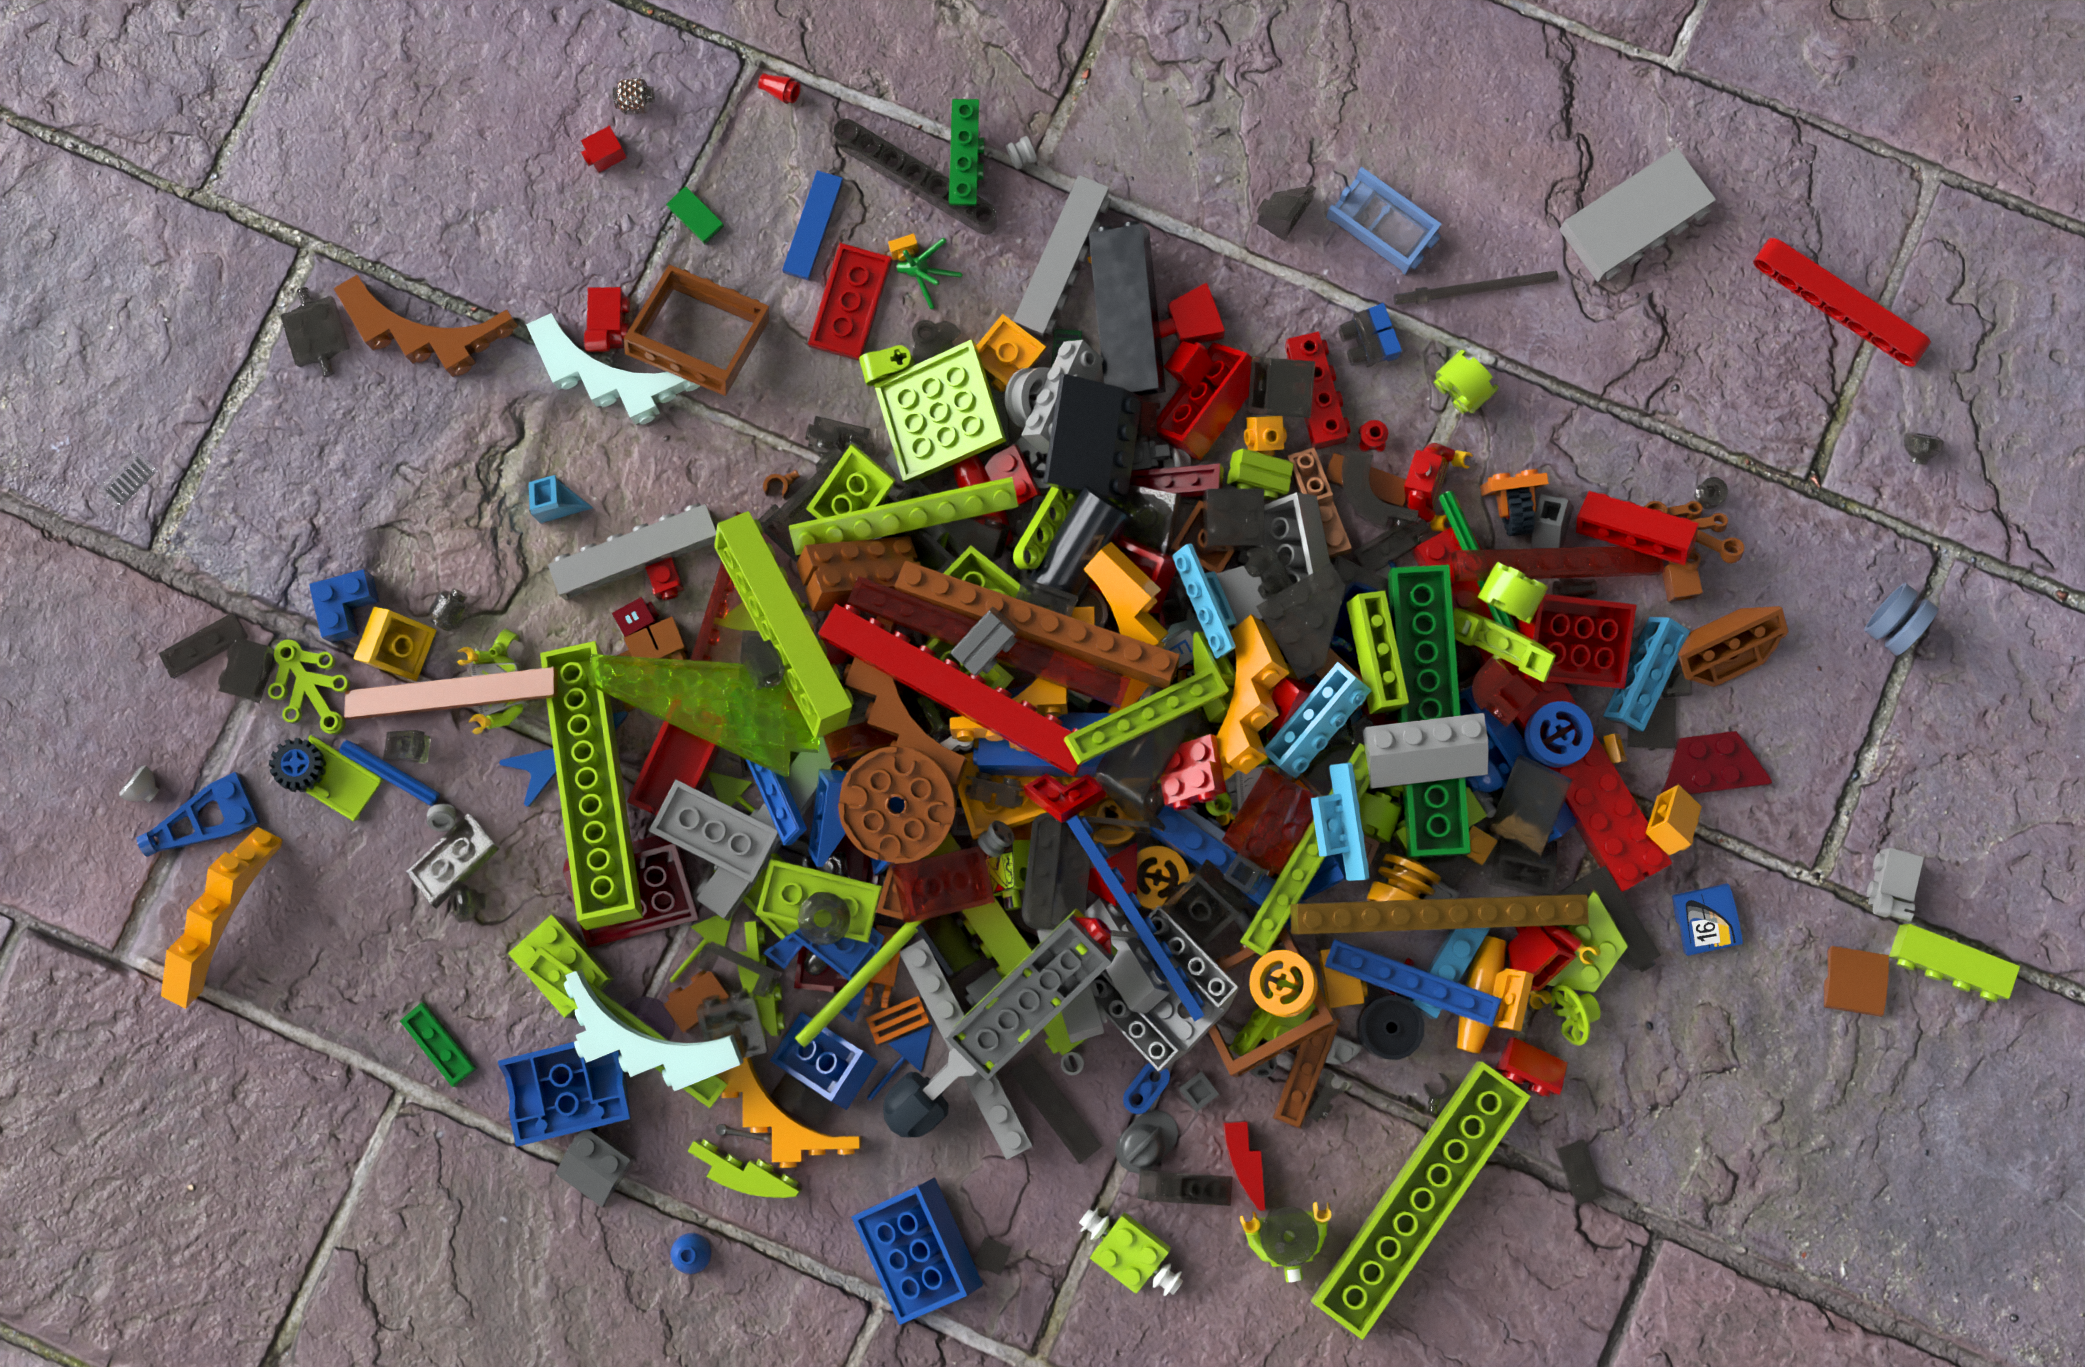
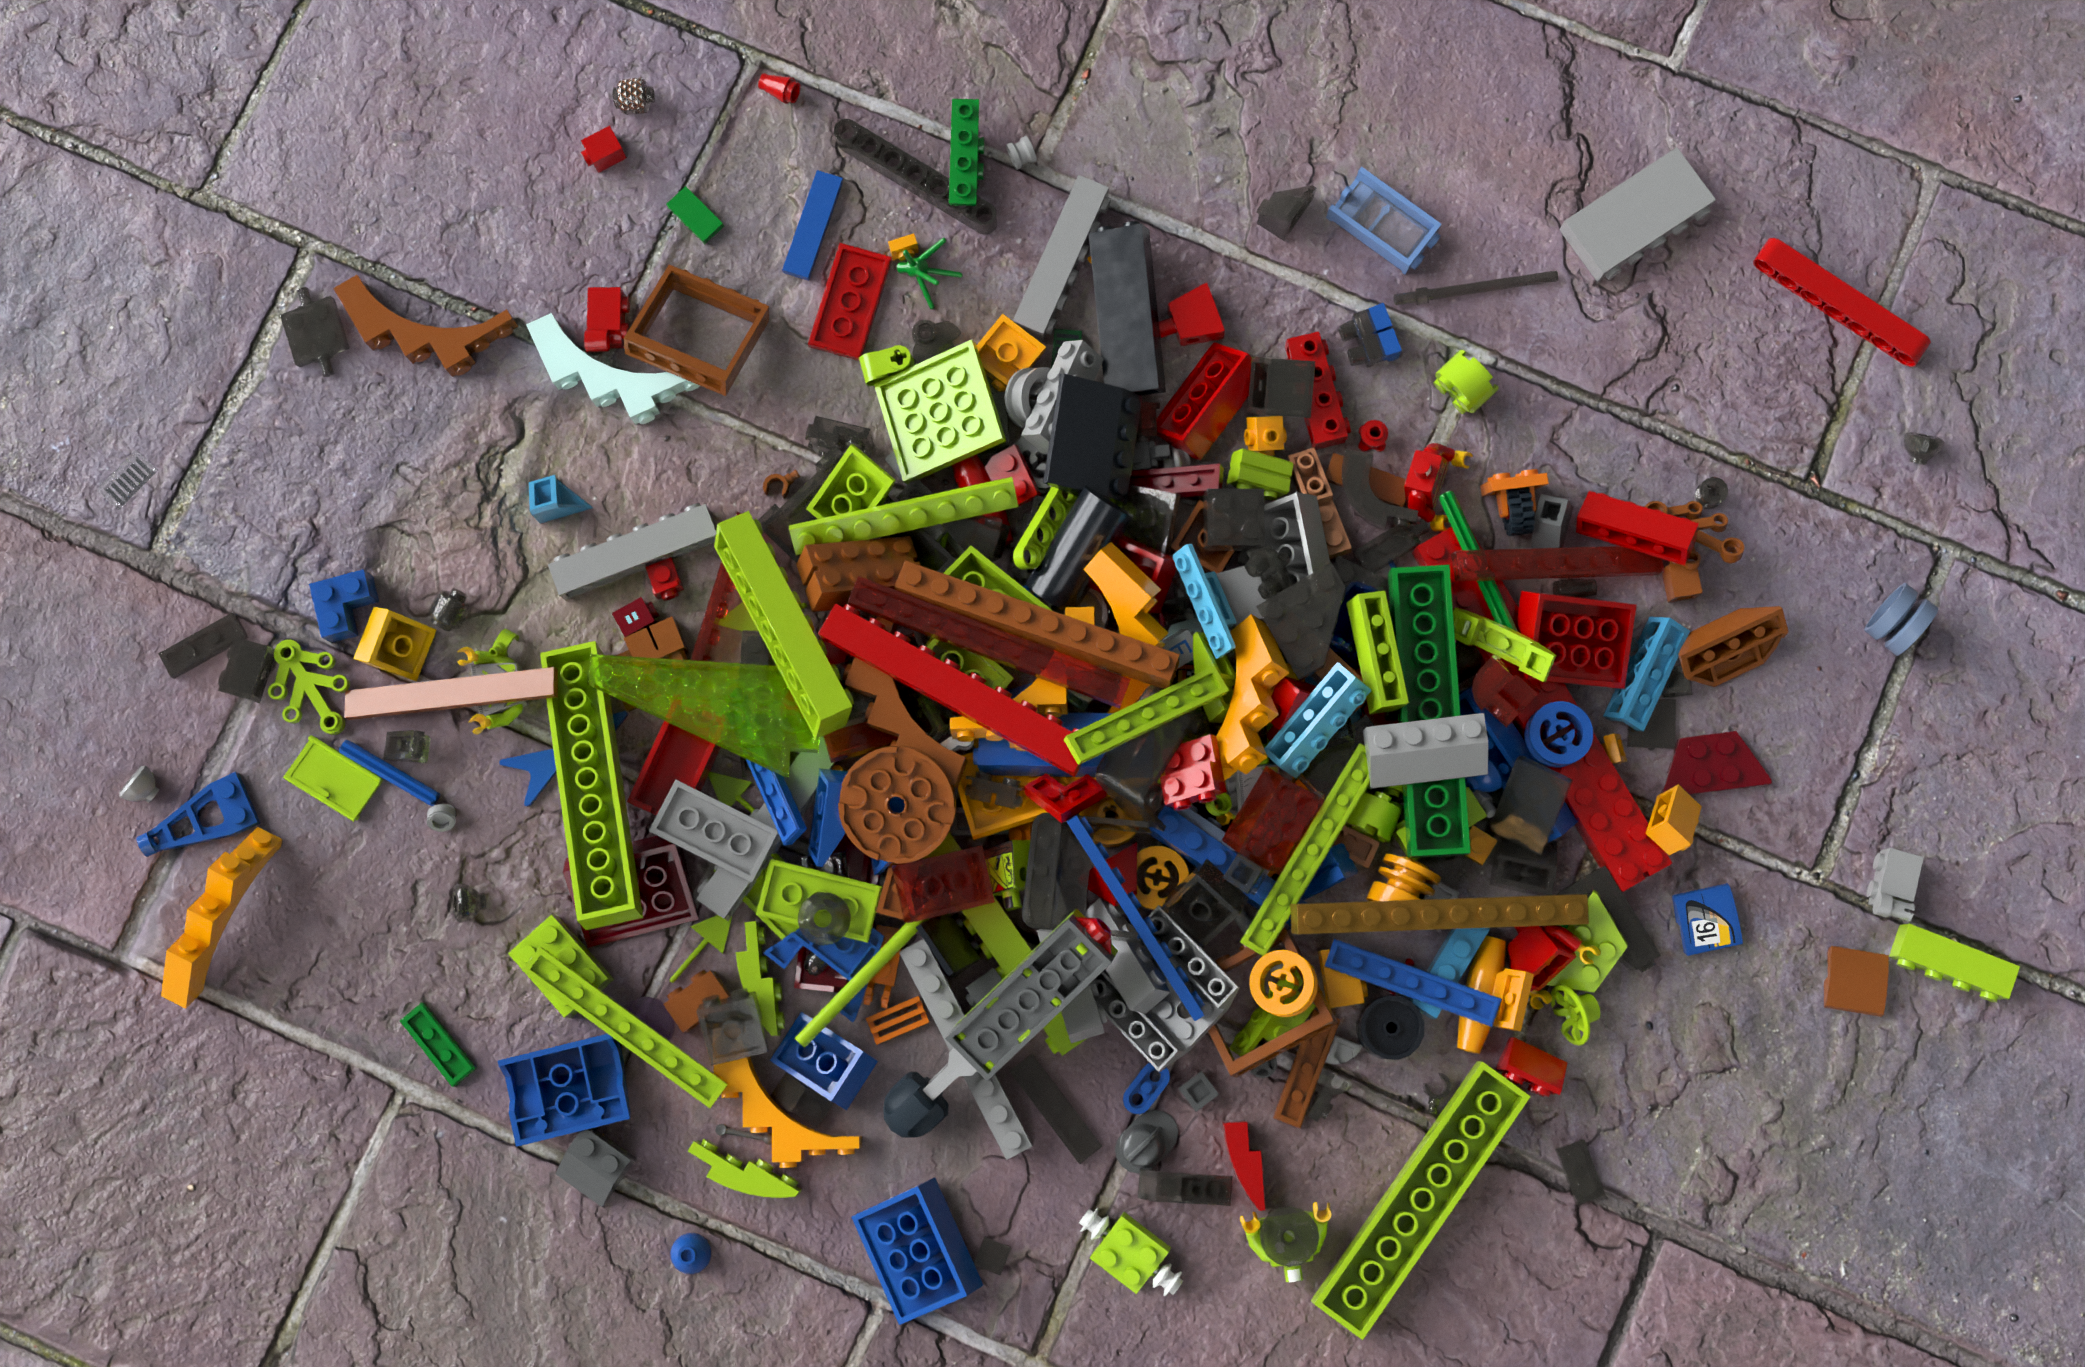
(290, 758): black wheel -> none
(452, 860): clear smoke tile -> none
(640, 1052): light aqua arch -> none
(763, 665): clear smoke brick -> none
(768, 976): clear smoke window -> none
(911, 1049): blue piece -> none
(985, 641): dark grey brick -> none
(996, 838): dark grey wheel -> none
(1047, 597): clear smoke plate -> none
(1067, 1065): light grey hinge -> none
(1189, 364): red brick -> none
(1339, 823): medium azure bracket -> none
(1513, 592): lime brick -> none

